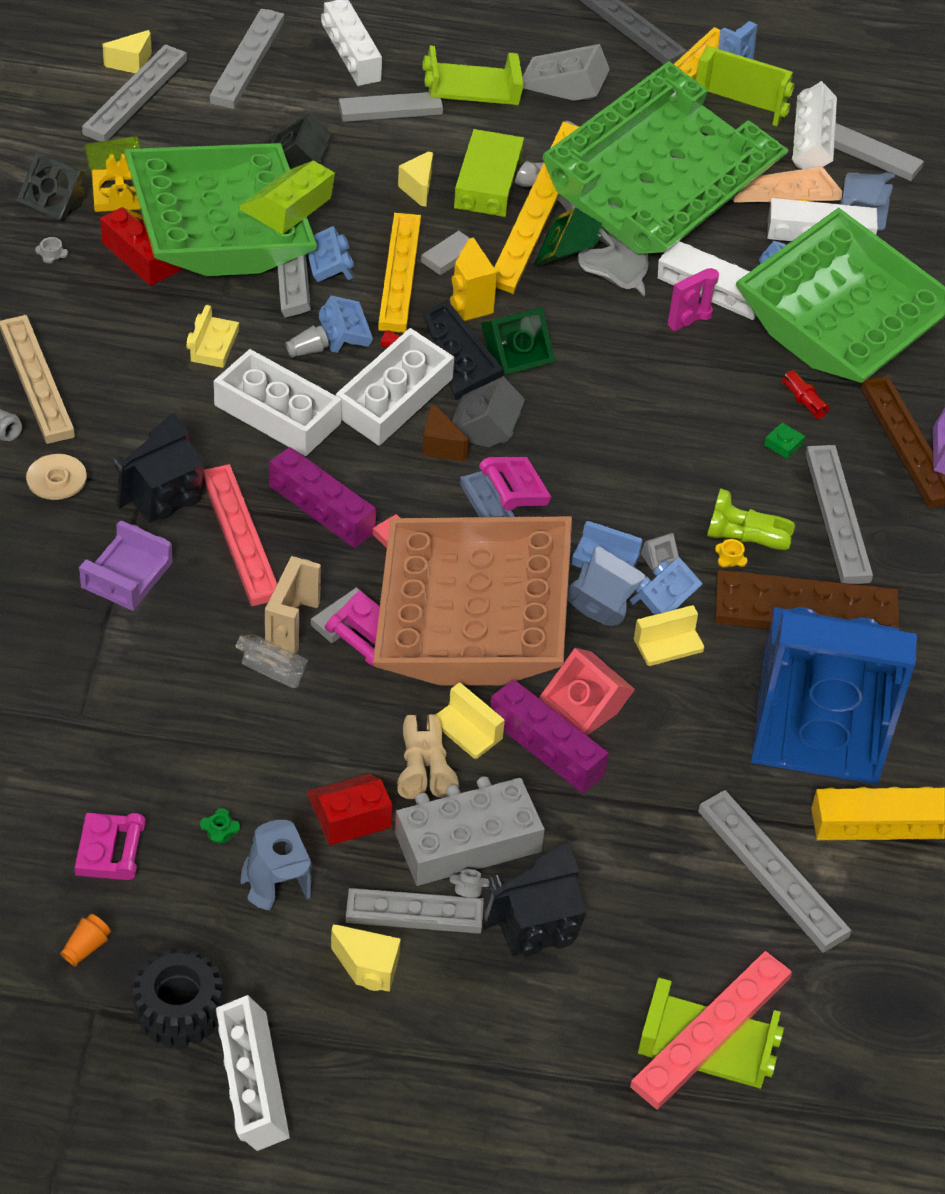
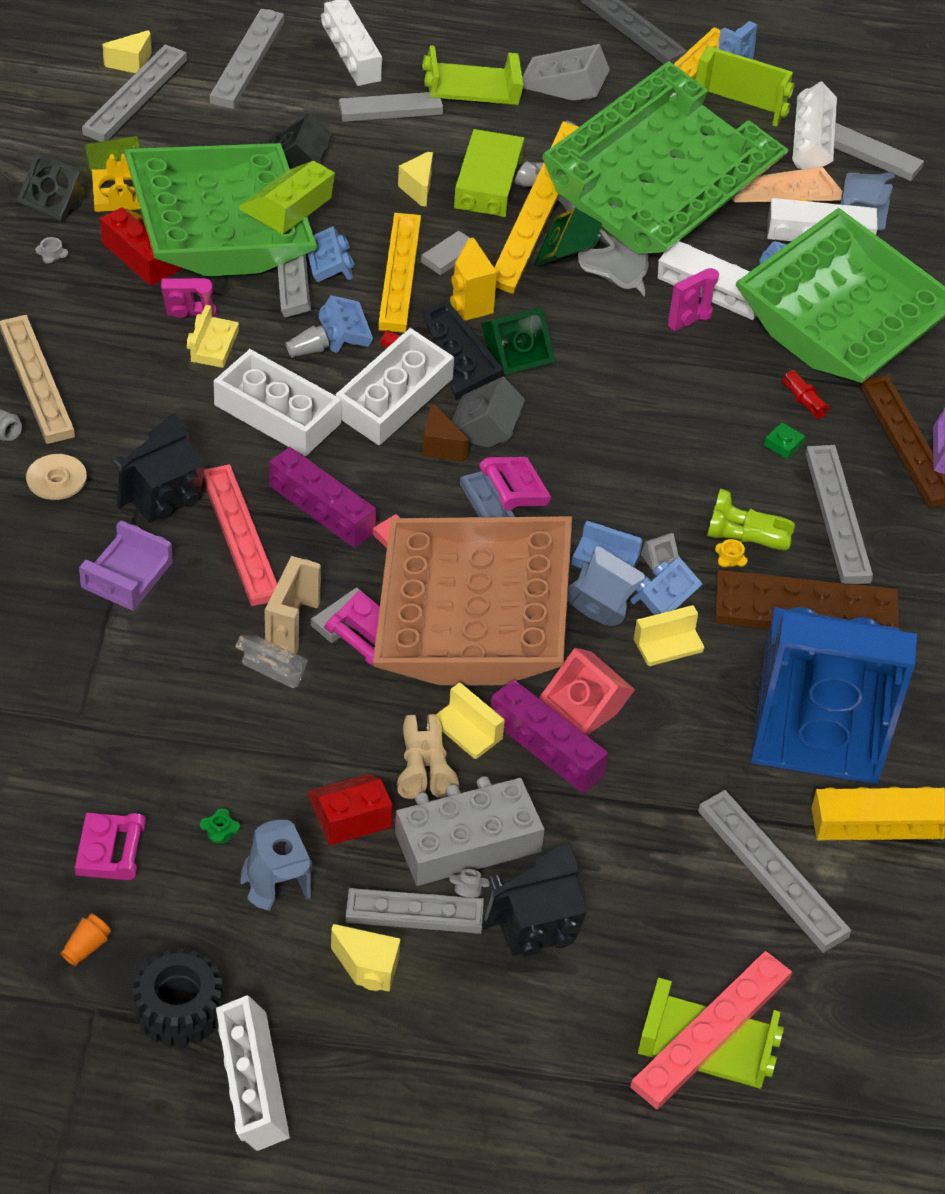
(179, 296): none -> dark pink plate

